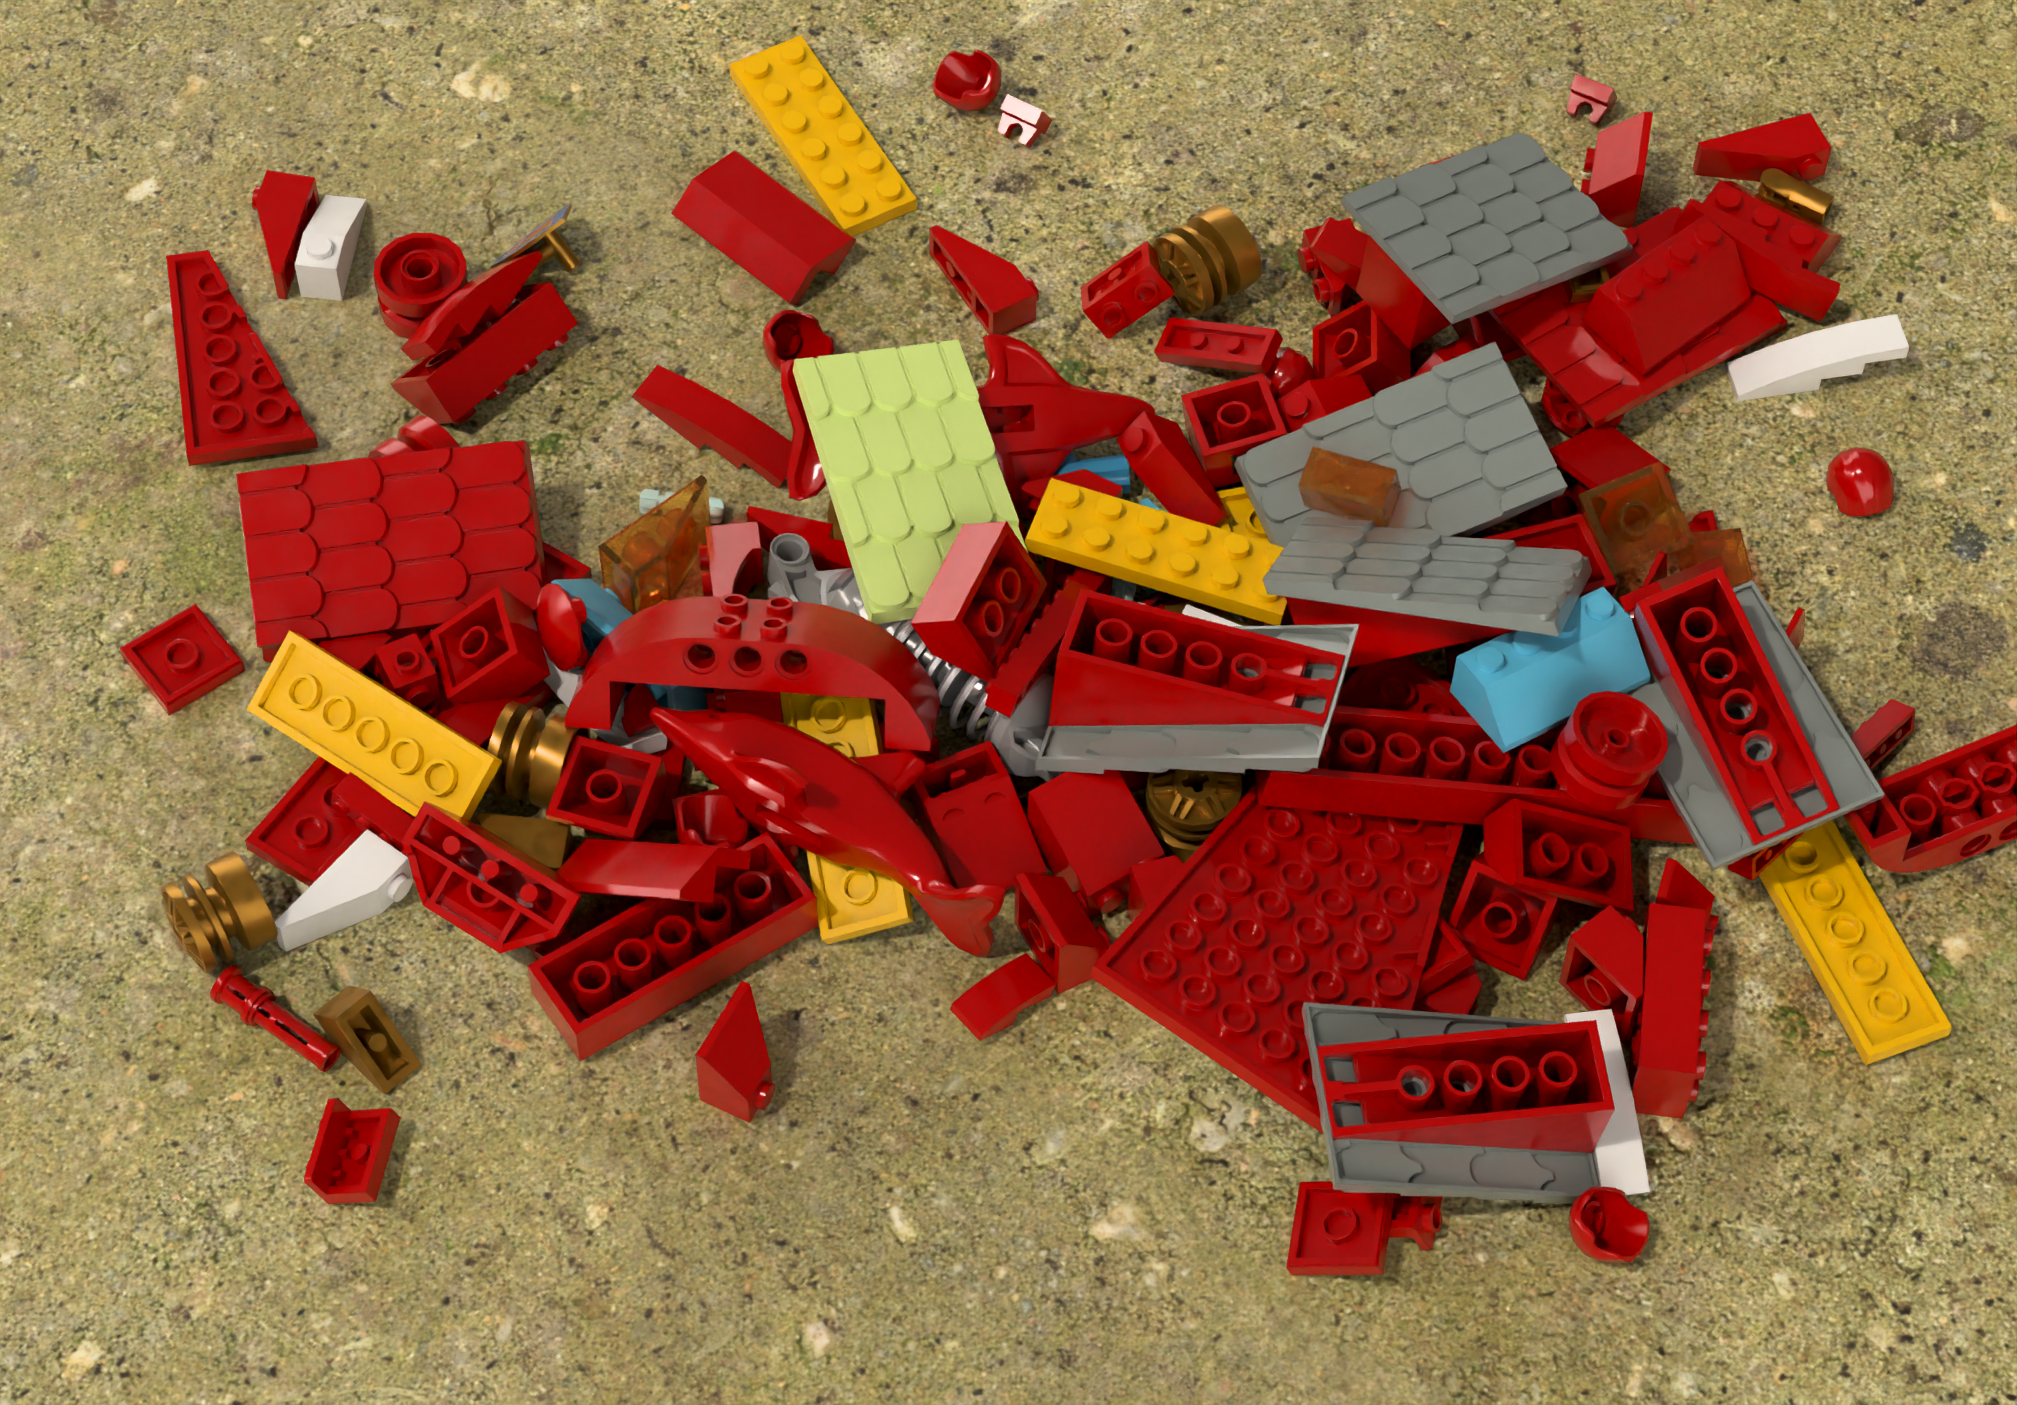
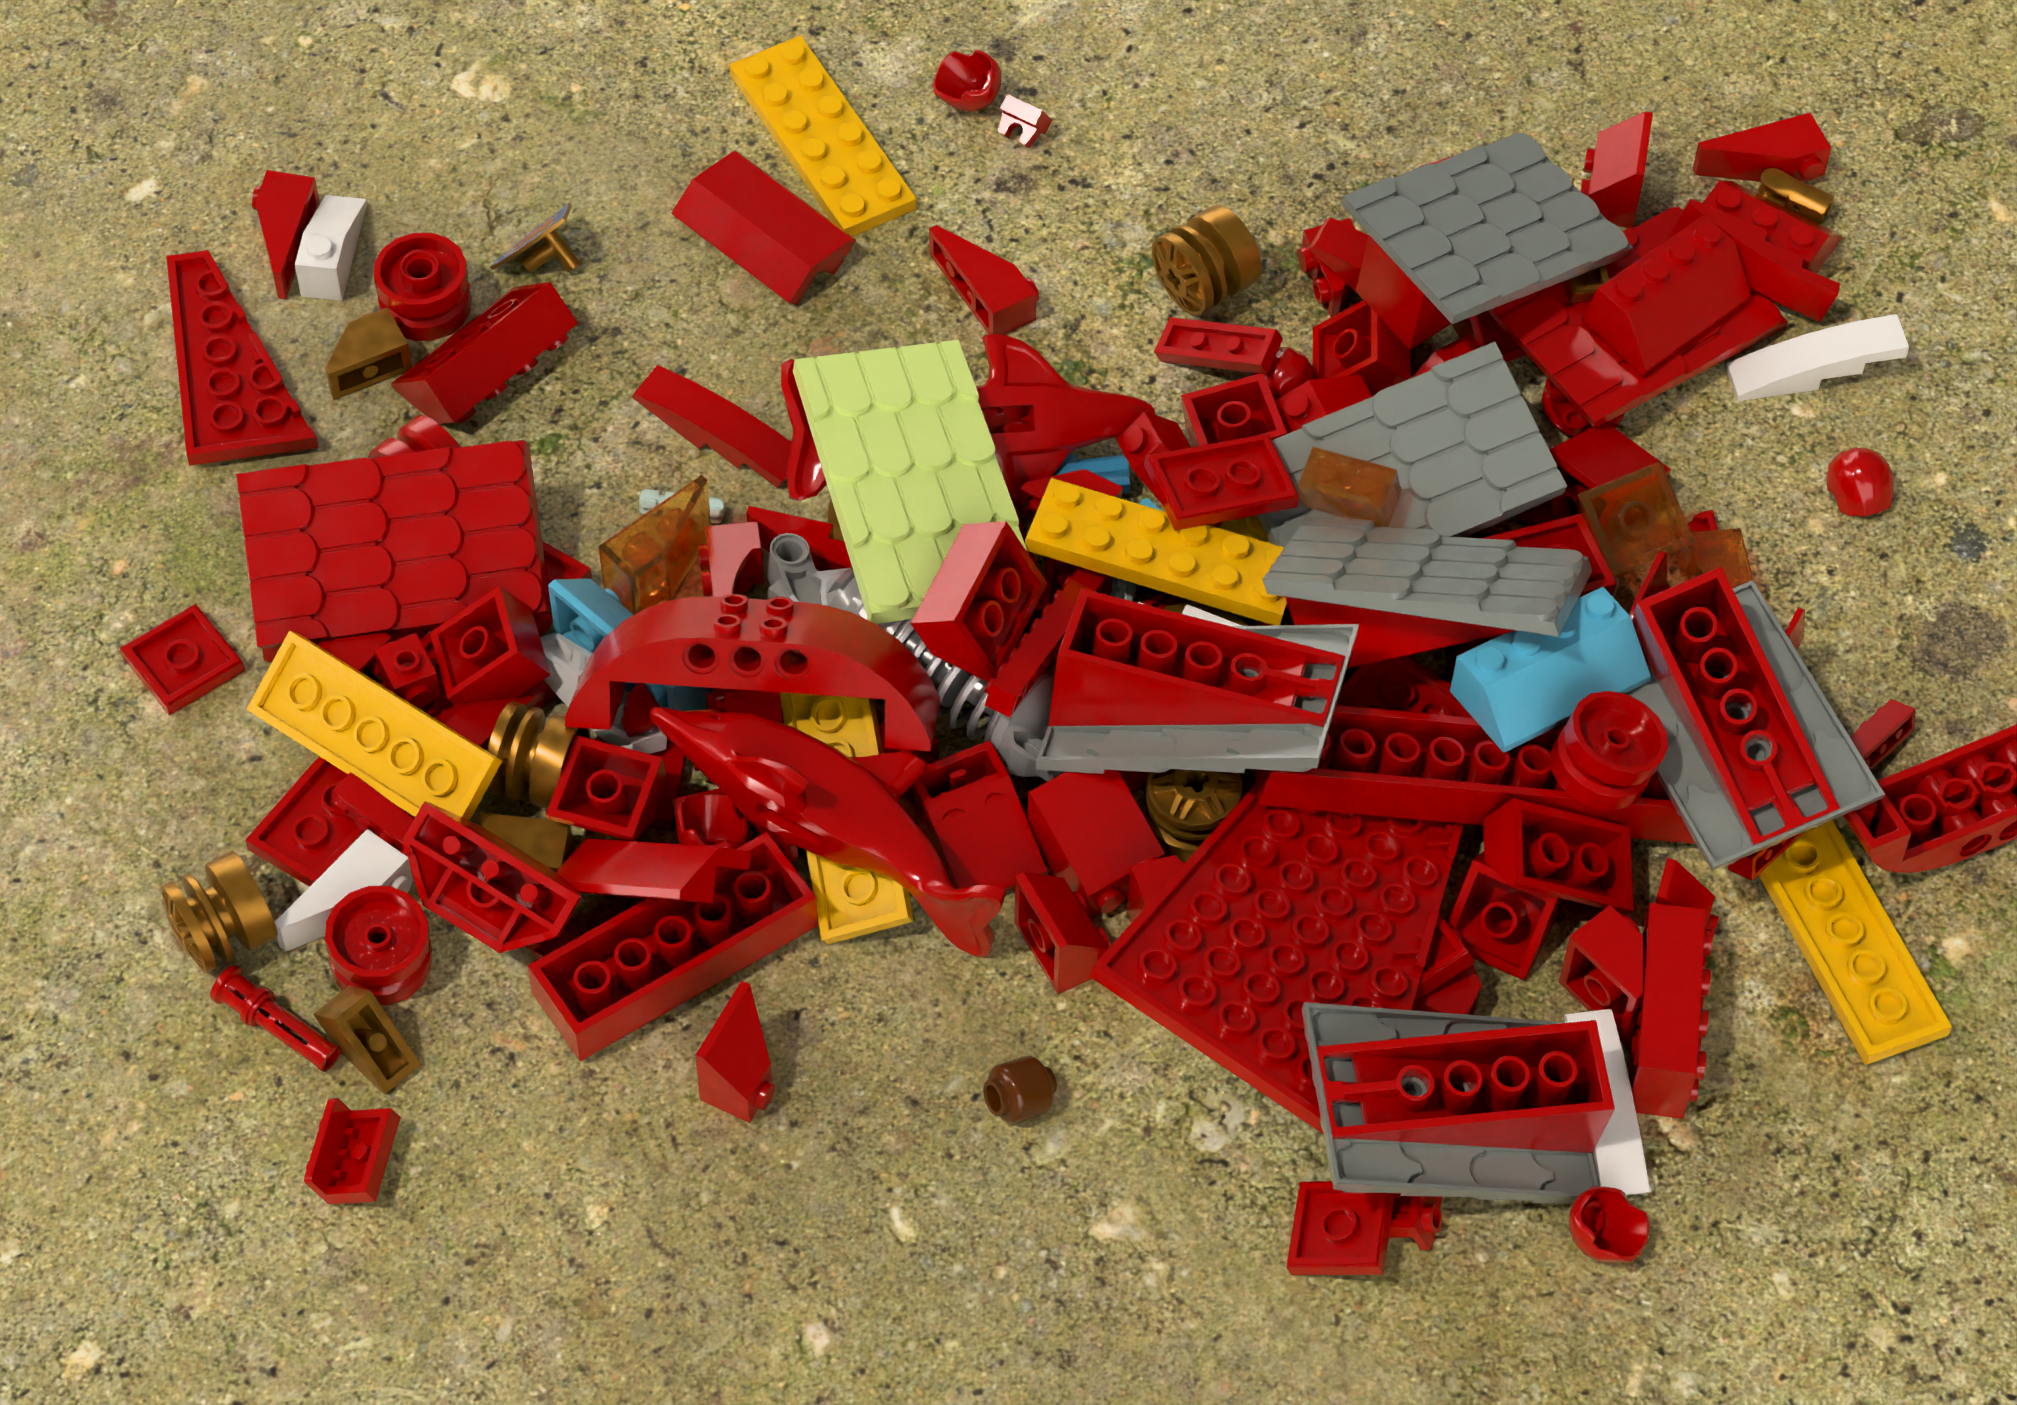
(367, 354): none -> pearl gold slope
(379, 943): none -> red wheel
(474, 303): red slope -> none
(560, 627): red dish -> none
(794, 337): red hair -> none
(1001, 995): red slope -> none
(1020, 1089): none -> reddish brown head
(1125, 291): red bracket -> none
(1221, 481): none -> red tile
(1590, 93): tile -> none
(1630, 600): red tile -> none

